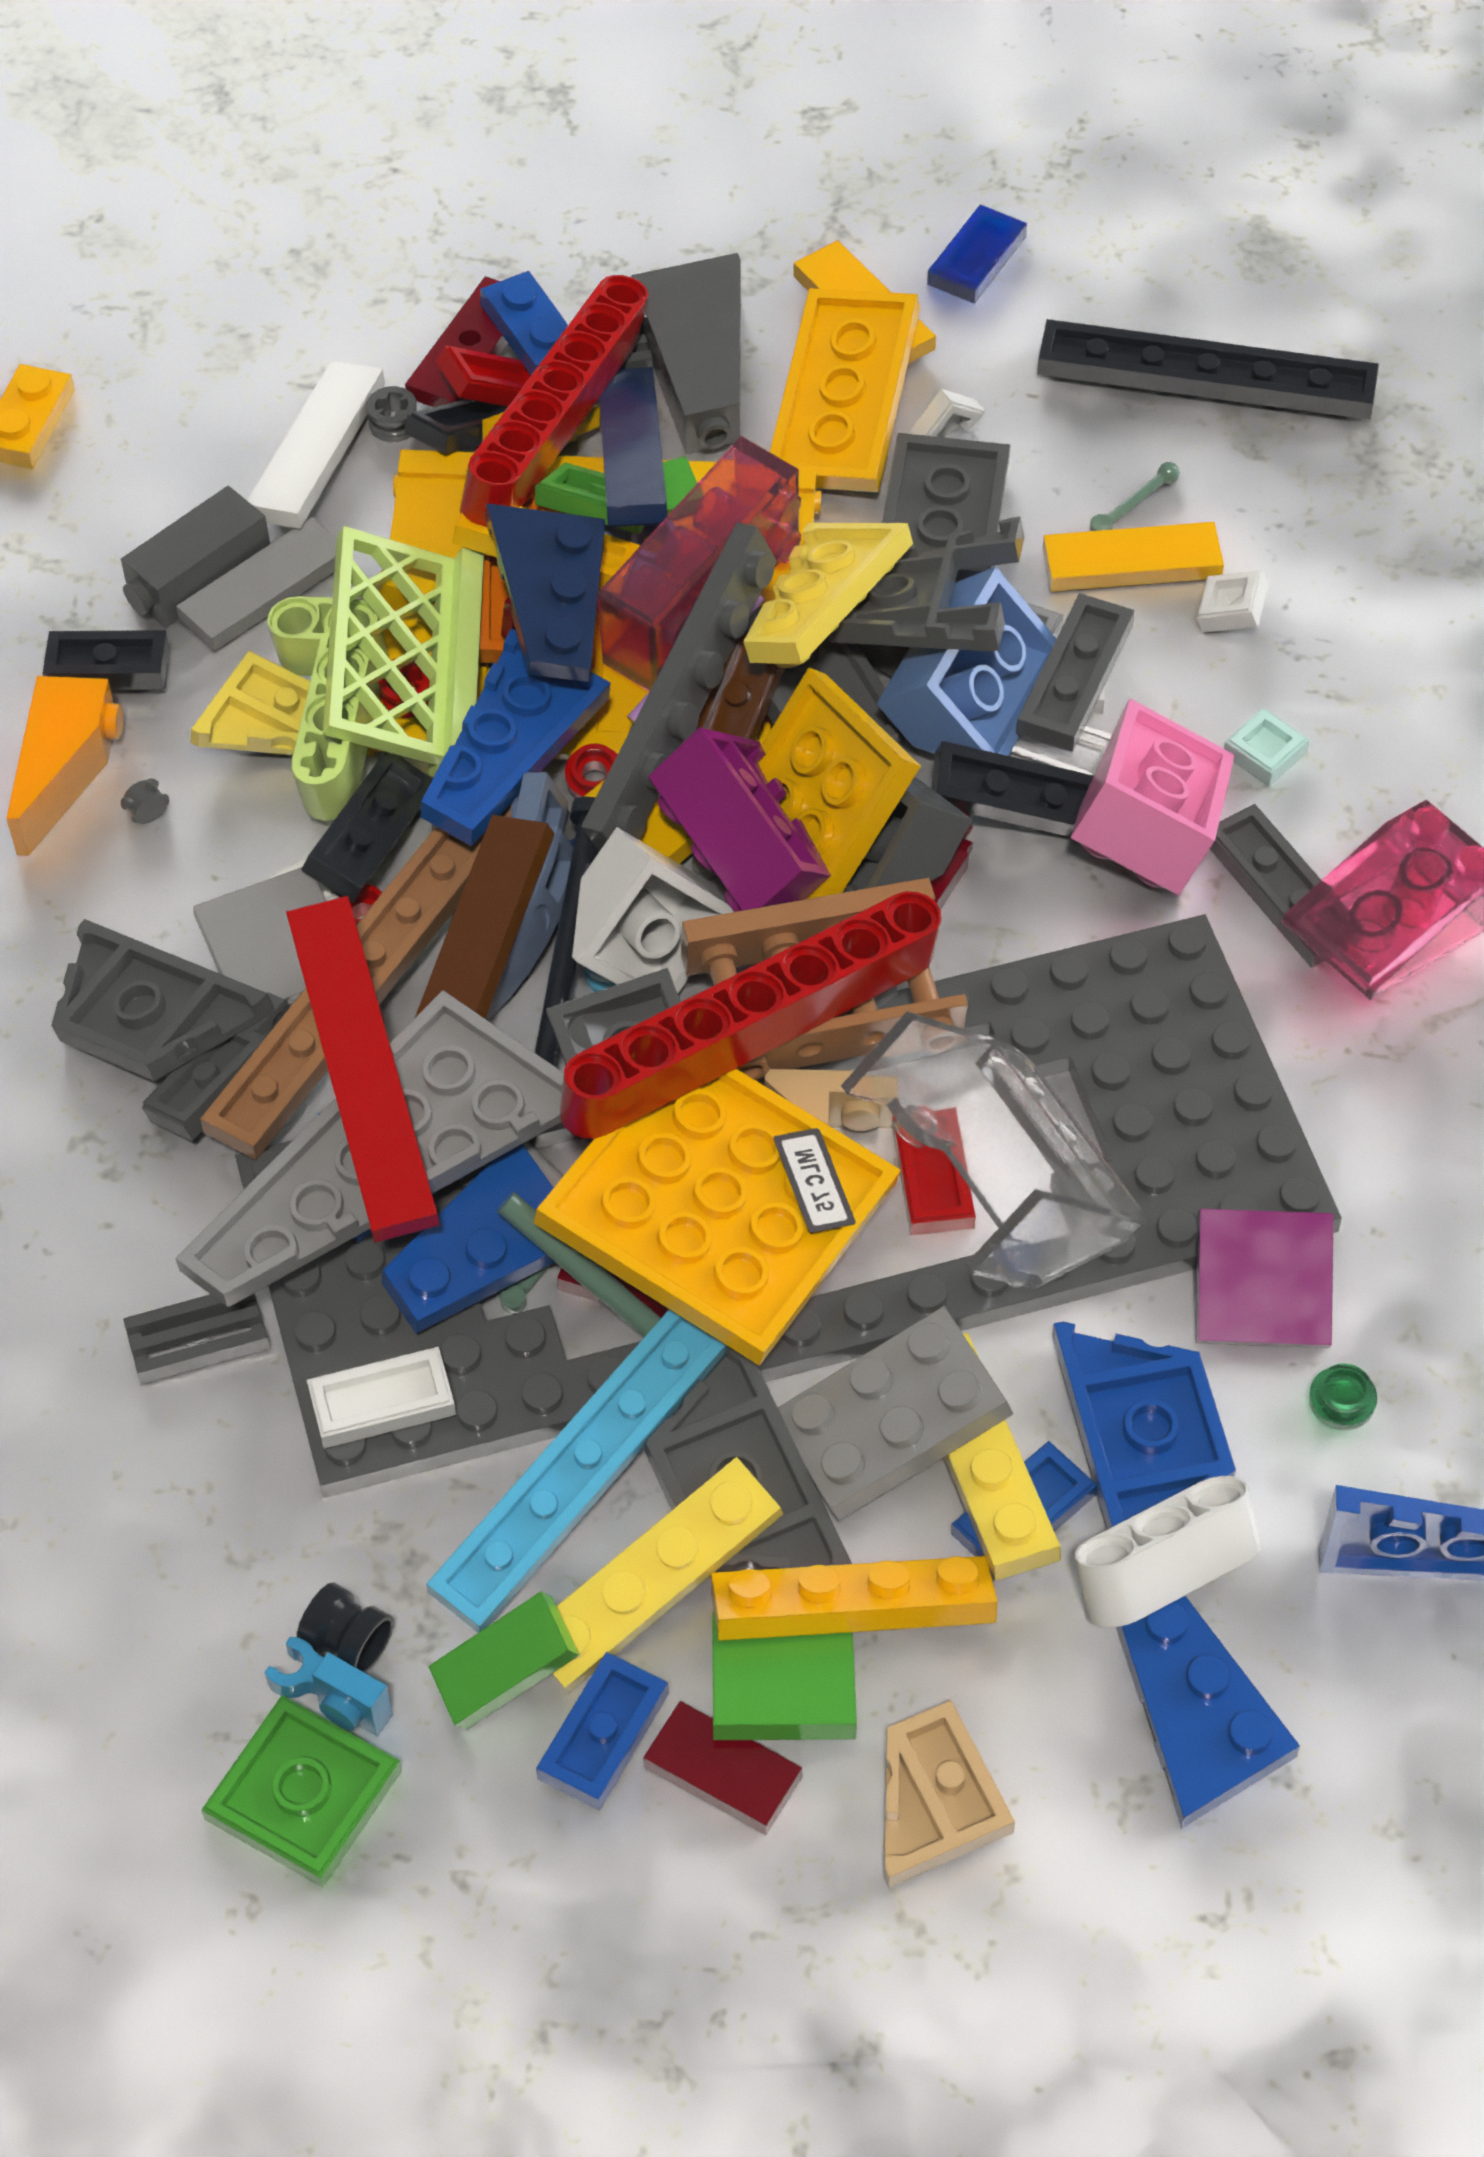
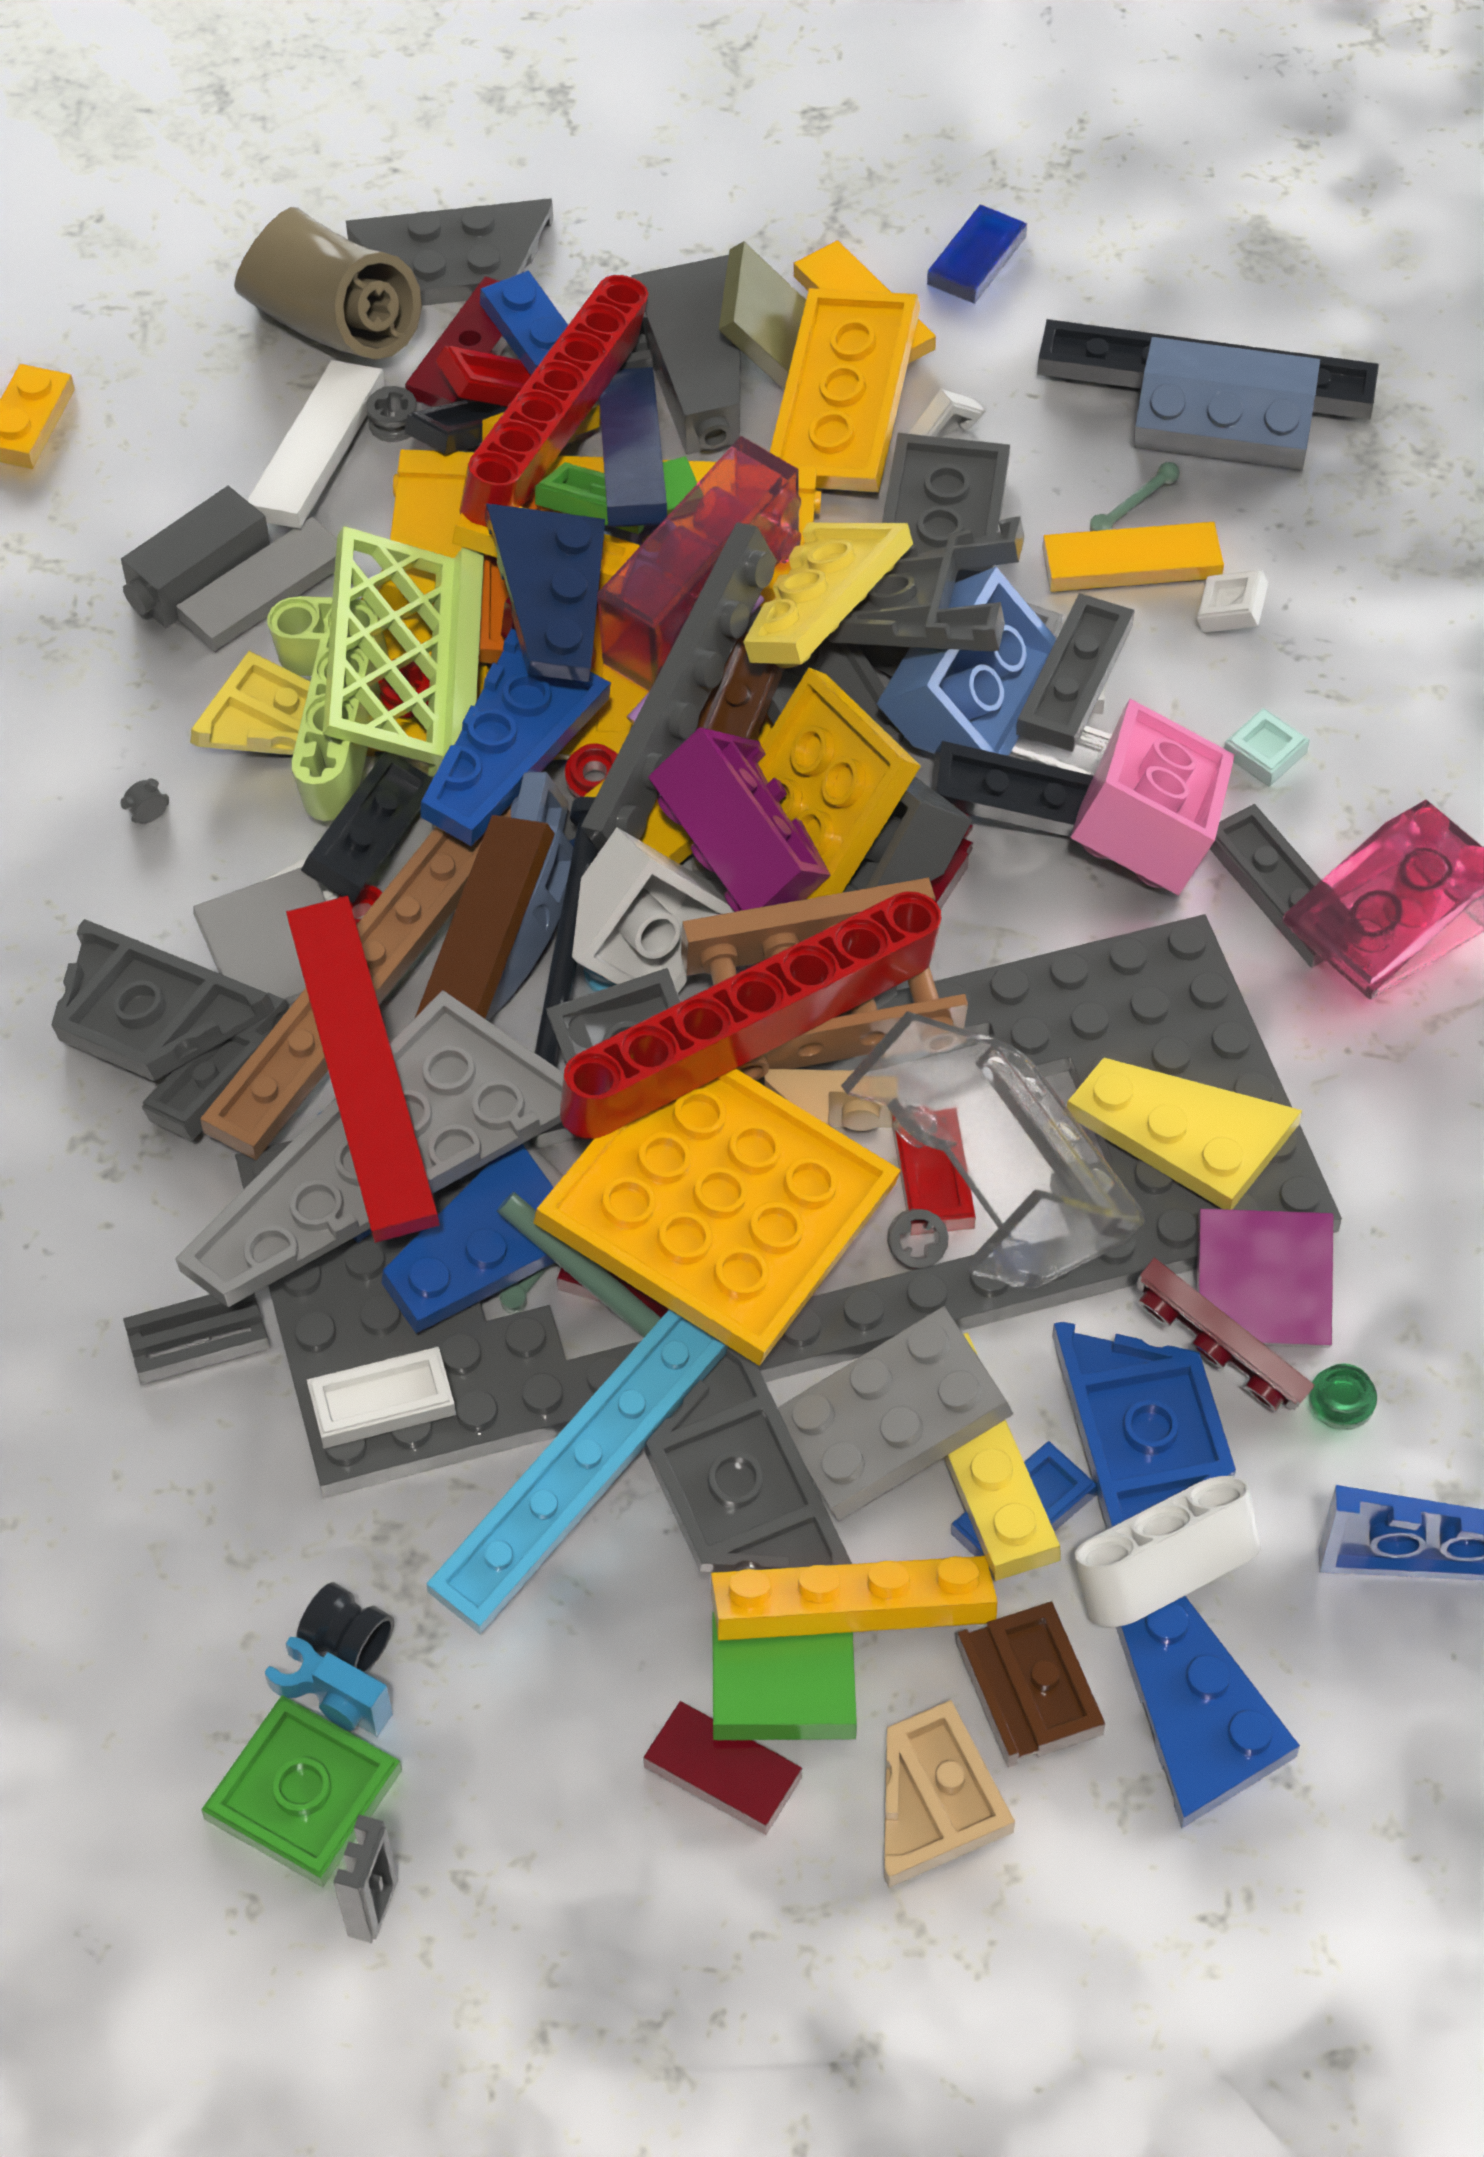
(60, 753): light orange slope -> none
(122, 656): black plate -> none
(330, 287): none -> dark tan brick
(369, 1869): none -> dark grey tile
(458, 246): none -> dark grey wing
(503, 1660): bright green tile -> none
(602, 1731): blue plate -> none
(663, 1567): light yellow plate -> none
(760, 312): none -> olive tile
(814, 1180): clear sticker -> none
(932, 1251): none -> dark grey bush
(1030, 1684): none -> reddish brown plate
(1184, 1128): none -> light yellow wing
(1221, 1338): none -> tile
(1226, 403): none -> sand blue slope

